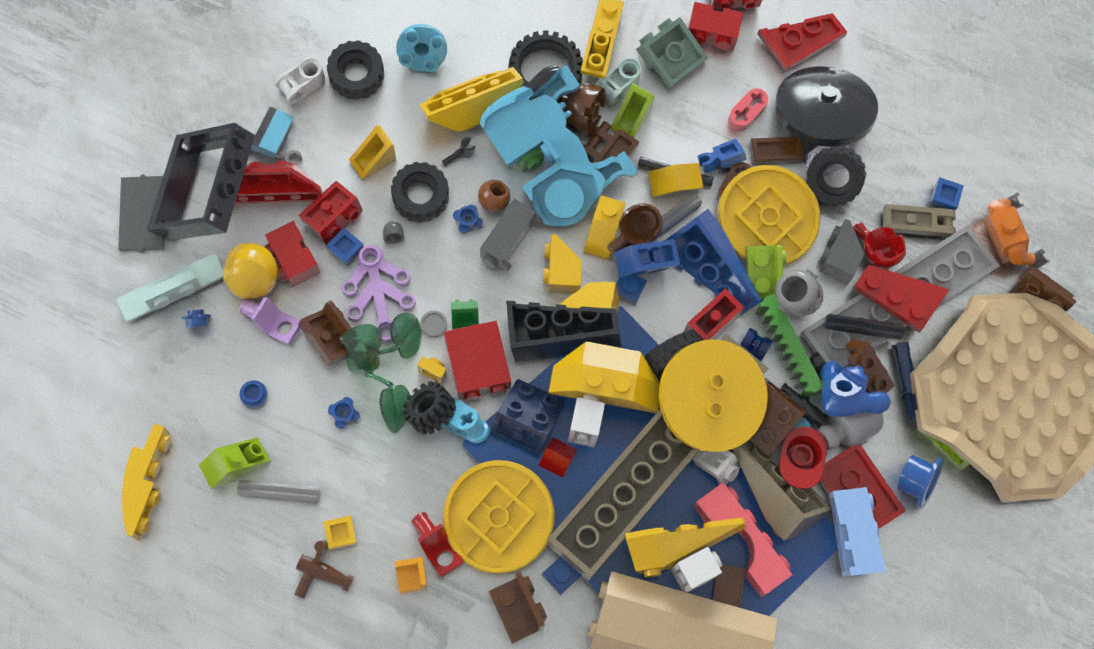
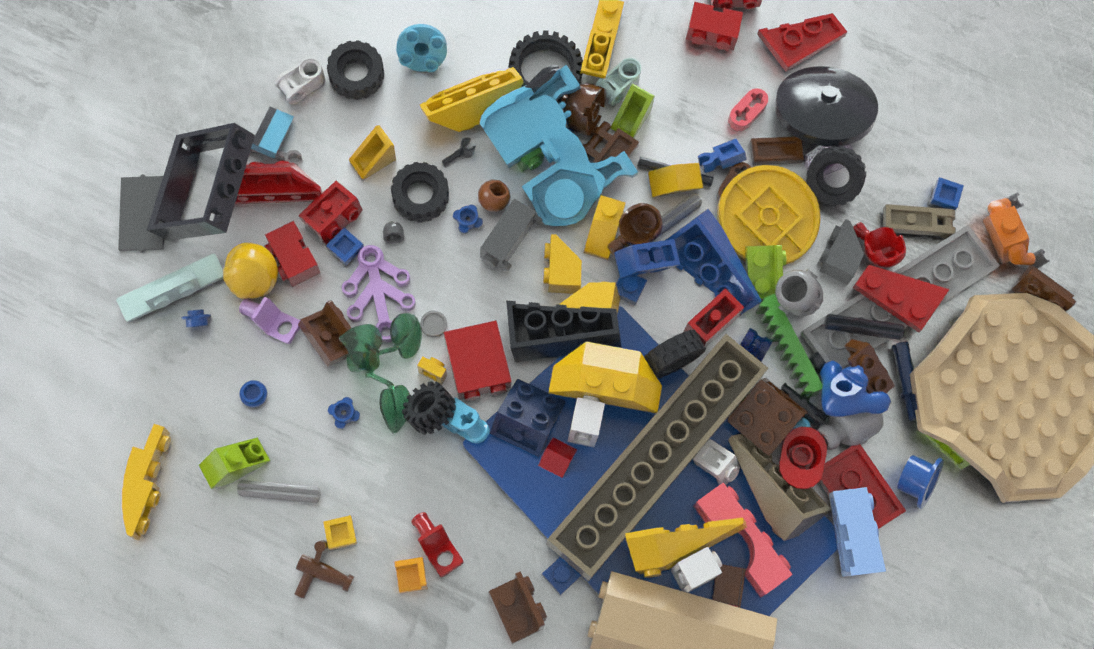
(464, 314): green tile -> none
(499, 516): yellow plate -> none
(671, 51): sand green plate -> none
(713, 395): yellow plate -> none

